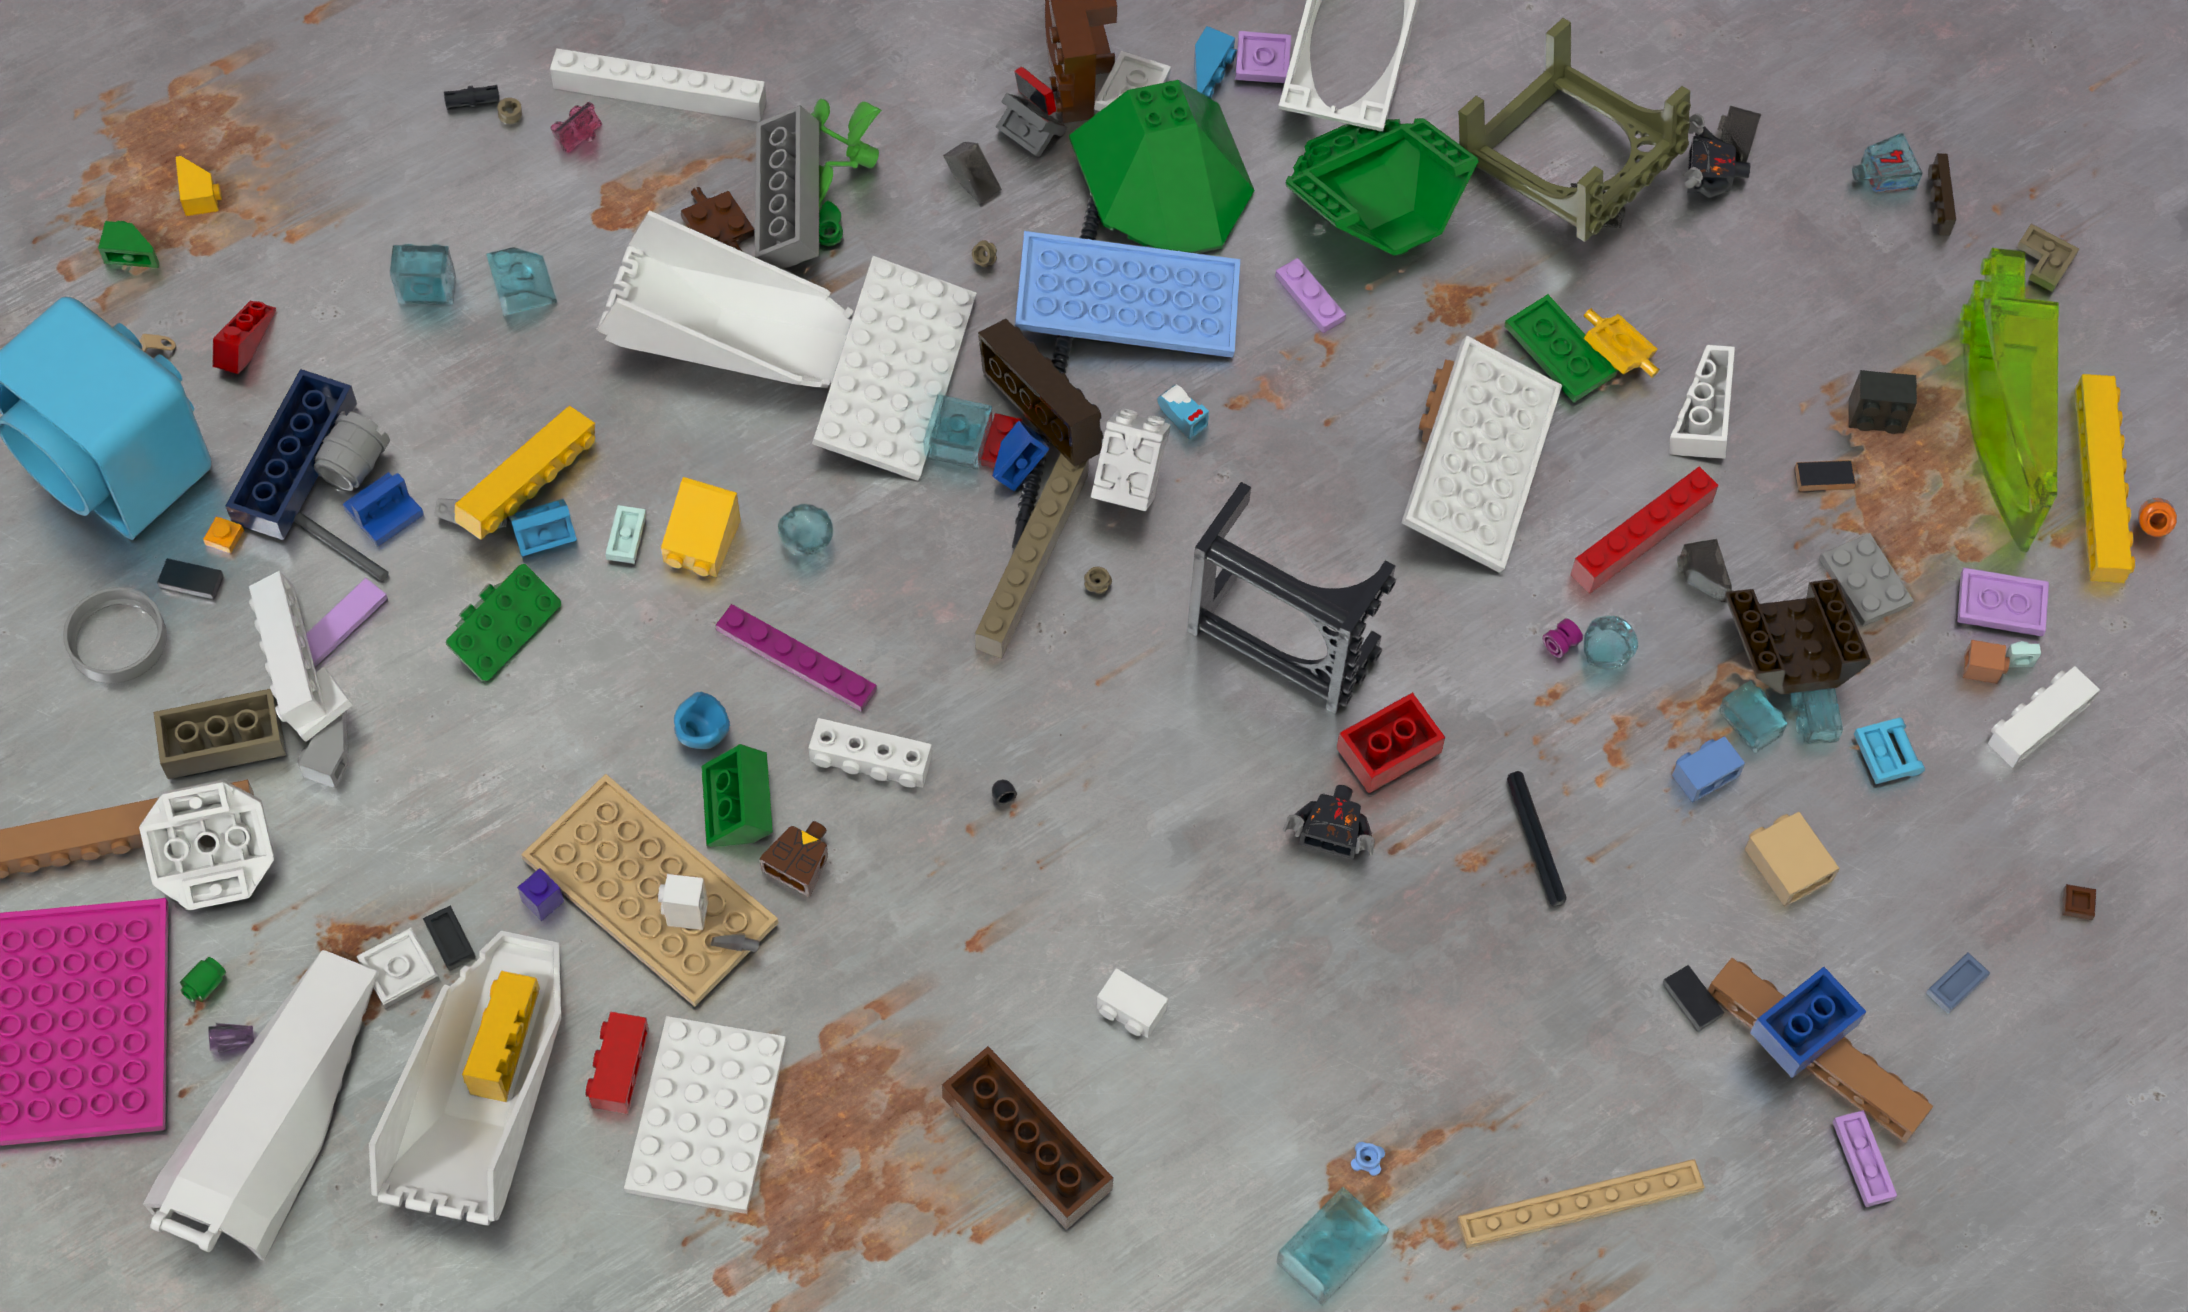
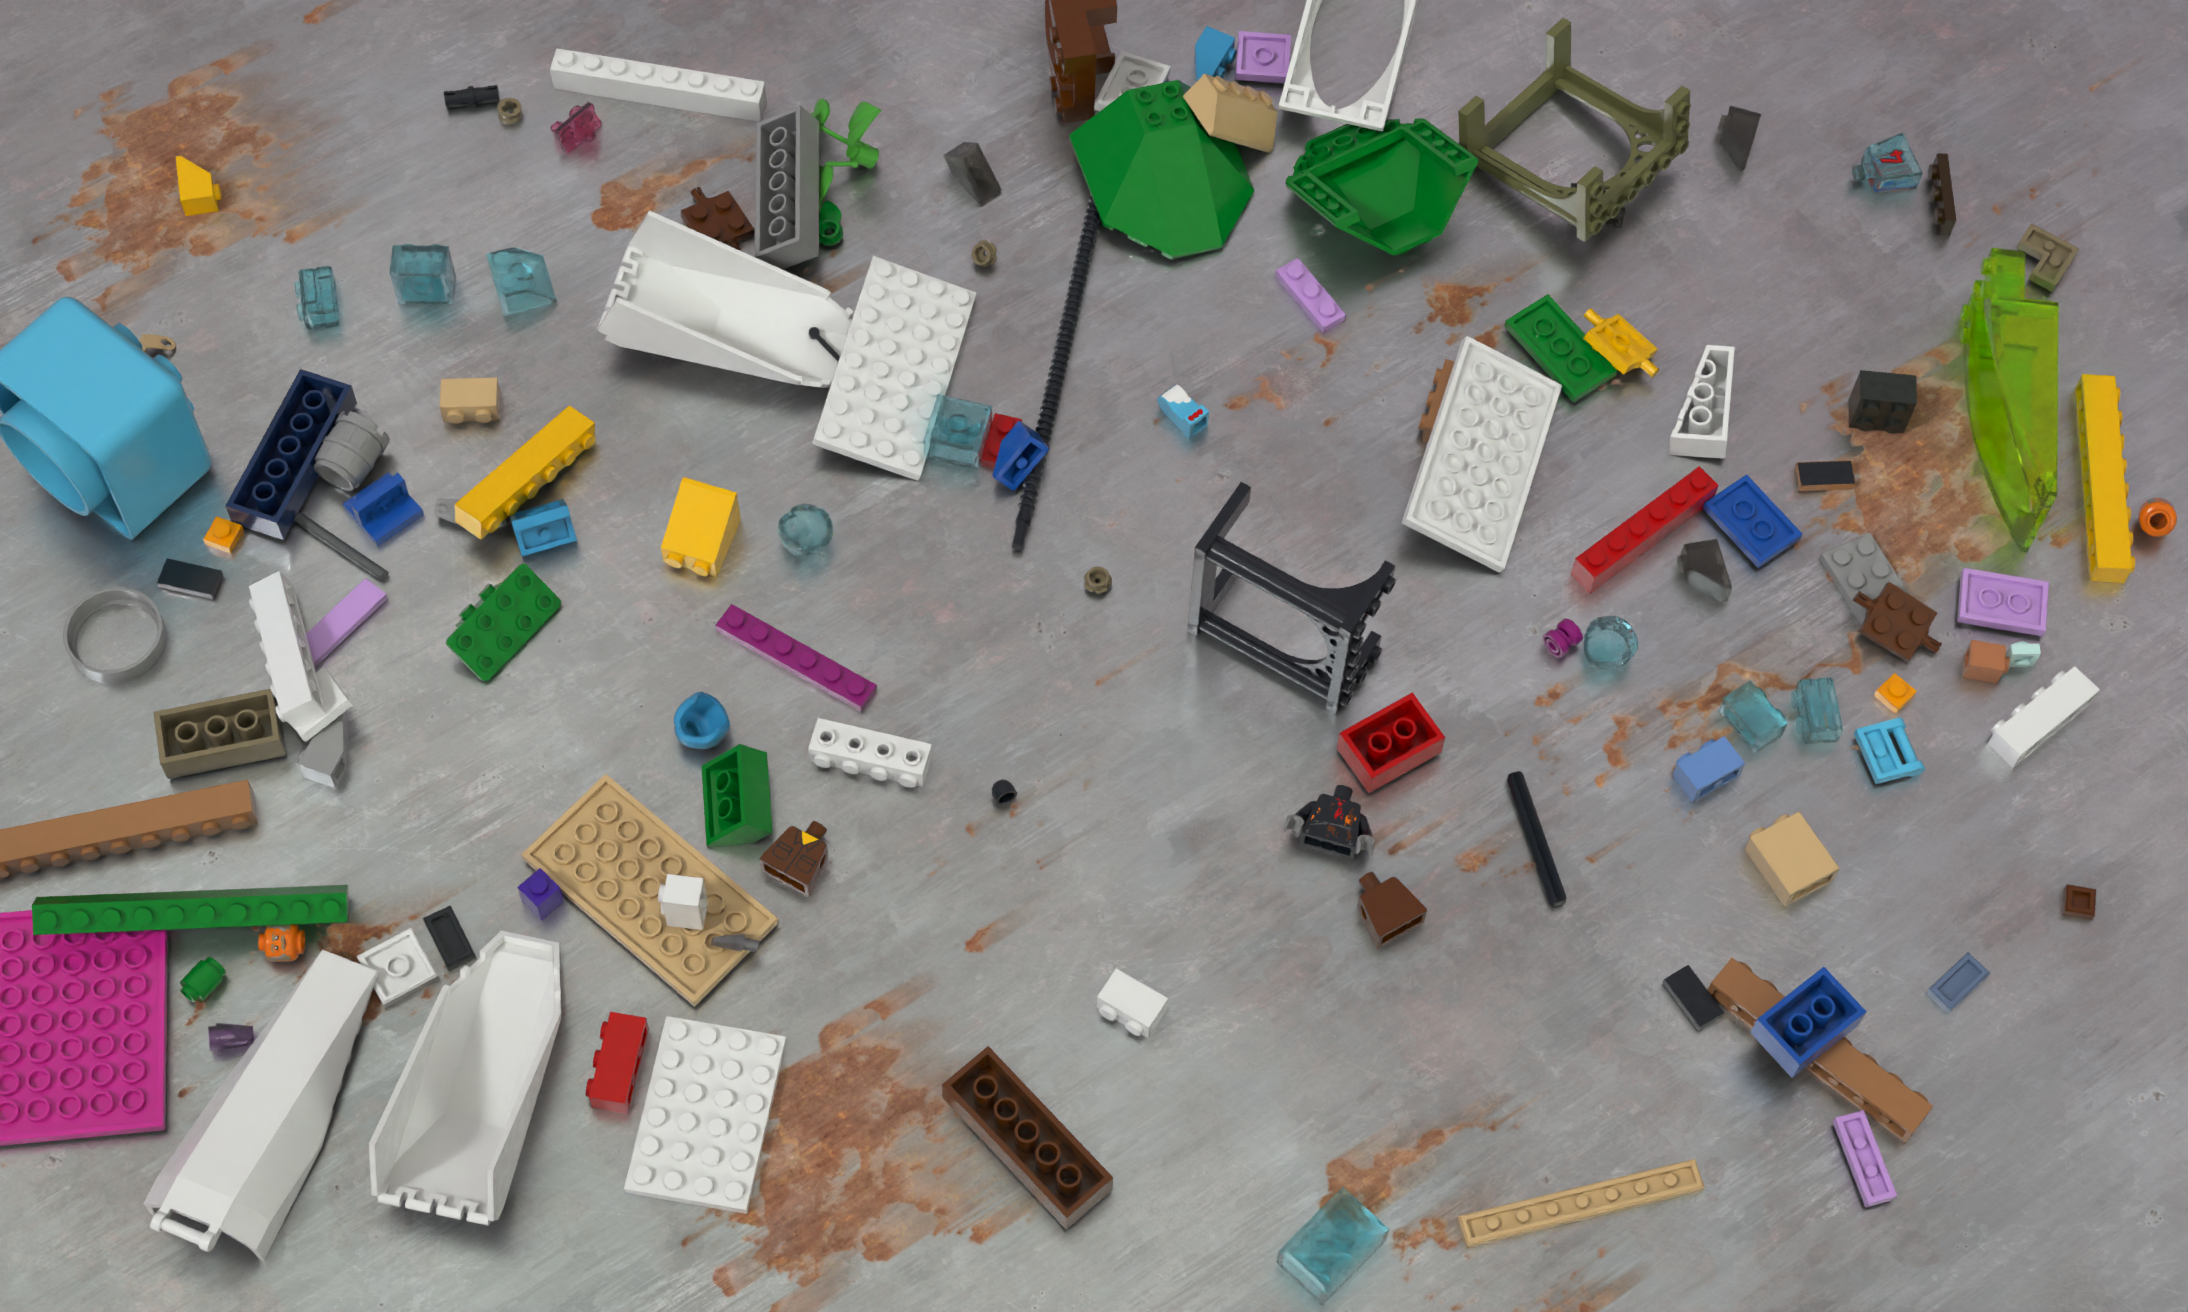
(125, 245): green slope -> none
(190, 909): none -> green brick
(202, 874): white piece -> none
(241, 337): red slope -> none
(282, 942): none -> orange head
(318, 298): none -> clear light blue brick
(470, 400): none -> tan brick
(501, 1036): yellow wedge -> none
(626, 534): light aqua plate -> none
(814, 333): none -> black hinge
(1028, 124): dark grey bracket -> none
(1030, 557): dark tan brick -> none
(1035, 90): tile -> none
(1041, 392): dark brown brick -> none
(1128, 294): light blue plate -> none
(1131, 459): white piece -> none
(1234, 112): none -> tan slope
(1375, 1152): light blue plate -> none
(1388, 908): none -> reddish brown torso
(1711, 162): black torso -> none
(1752, 521): none -> blue plate
(1800, 641): dark brown slope -> none
(1895, 693): none -> light orange plate
(1897, 621): none -> reddish brown plate

